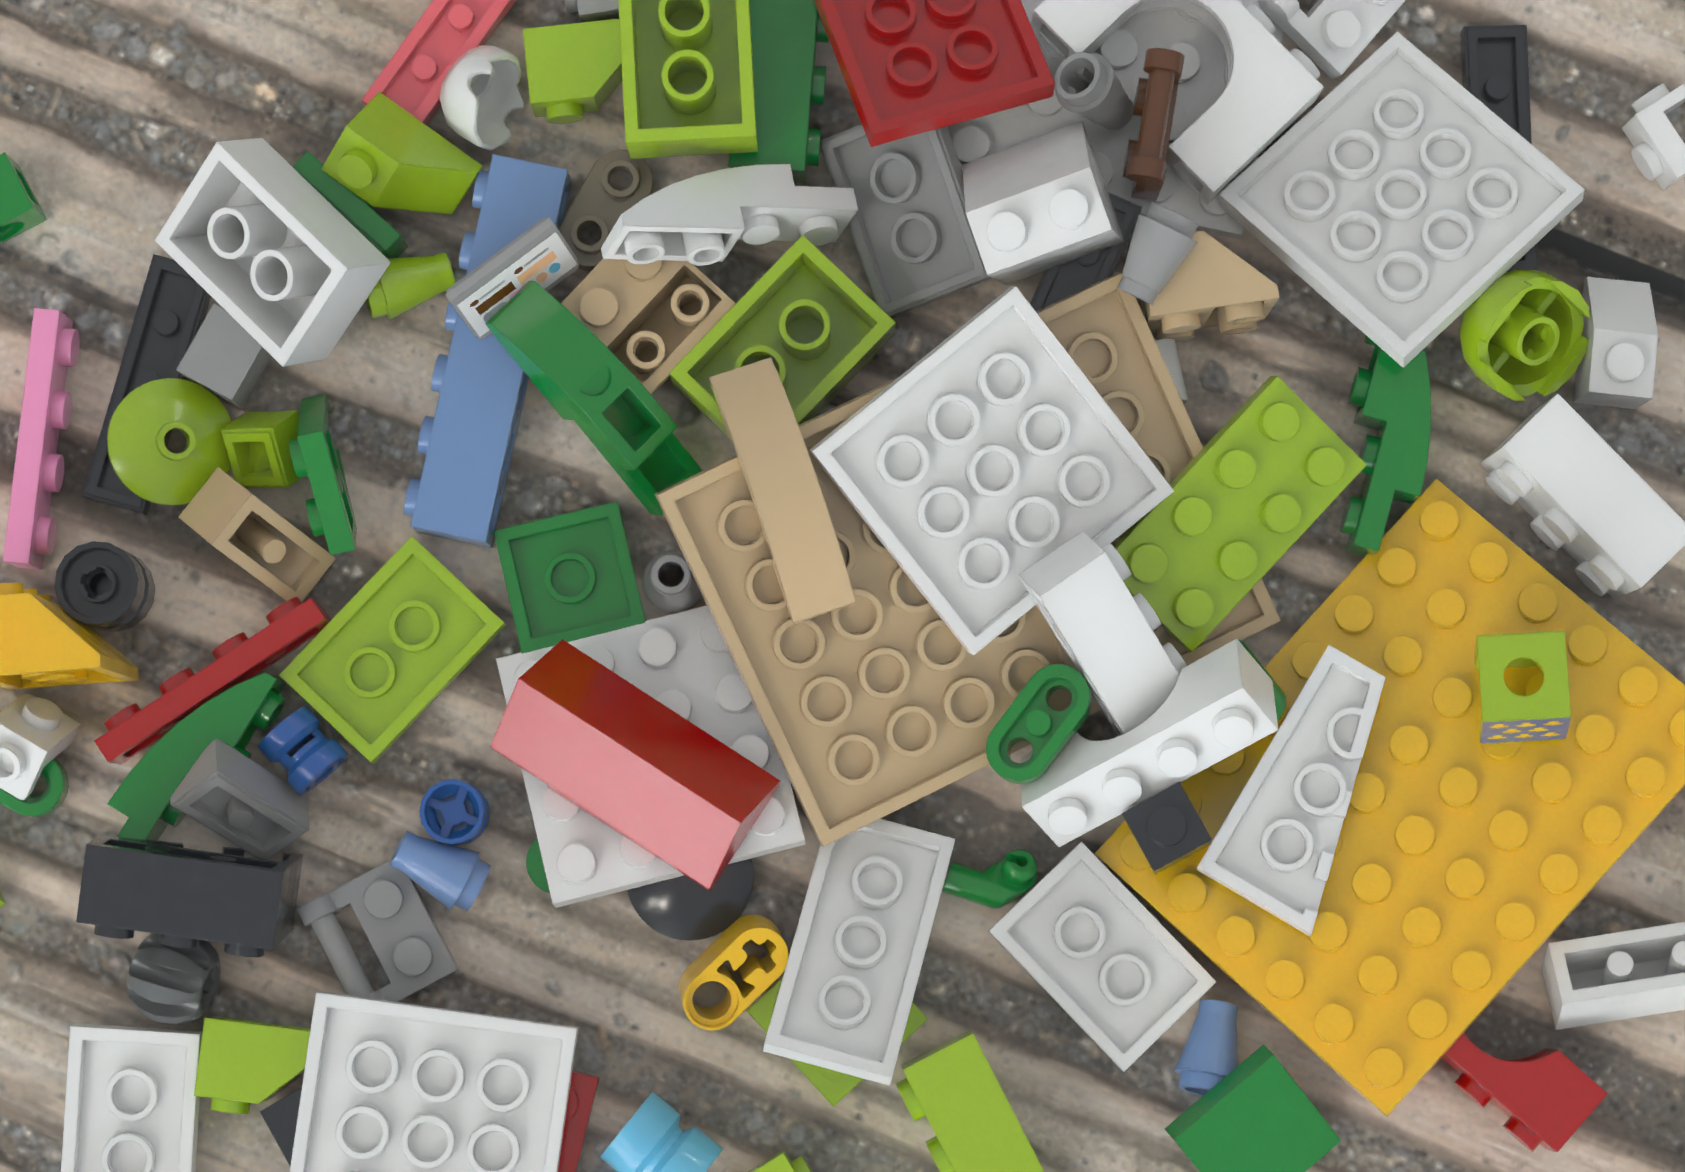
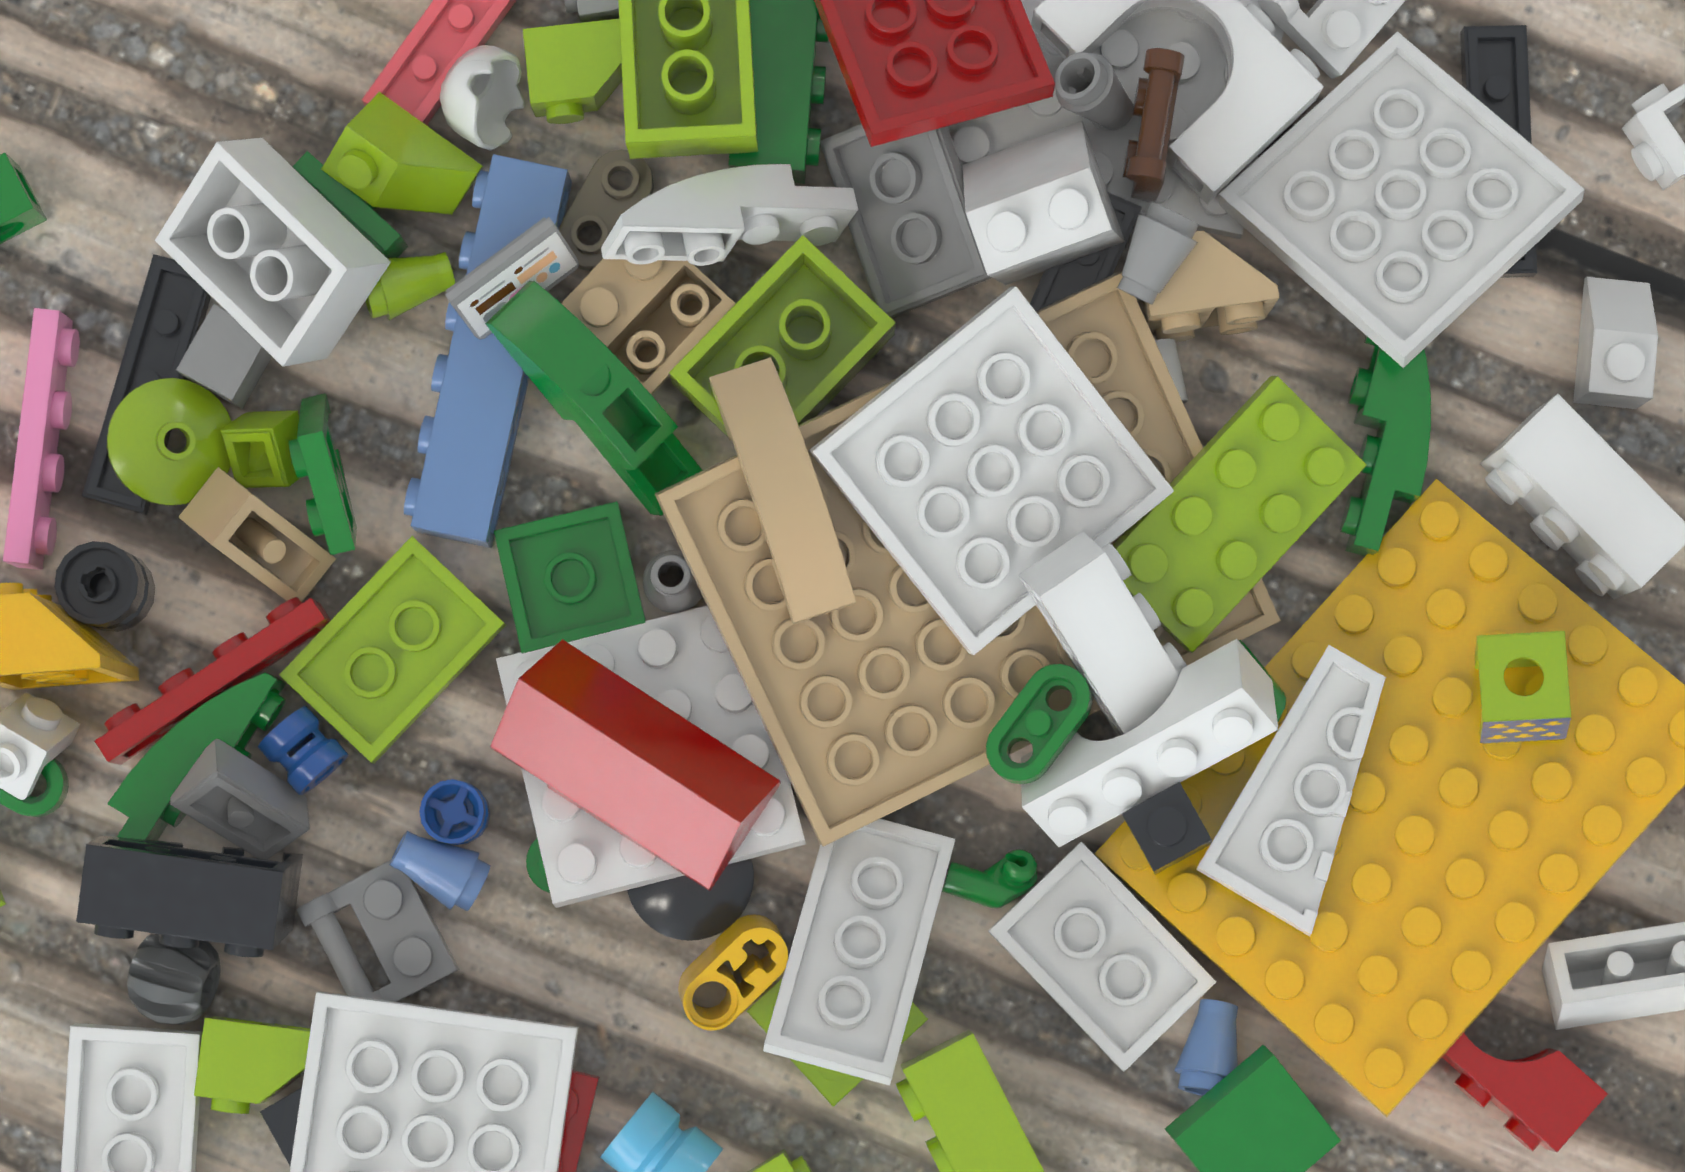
(1525, 334): lime cylinder -> none

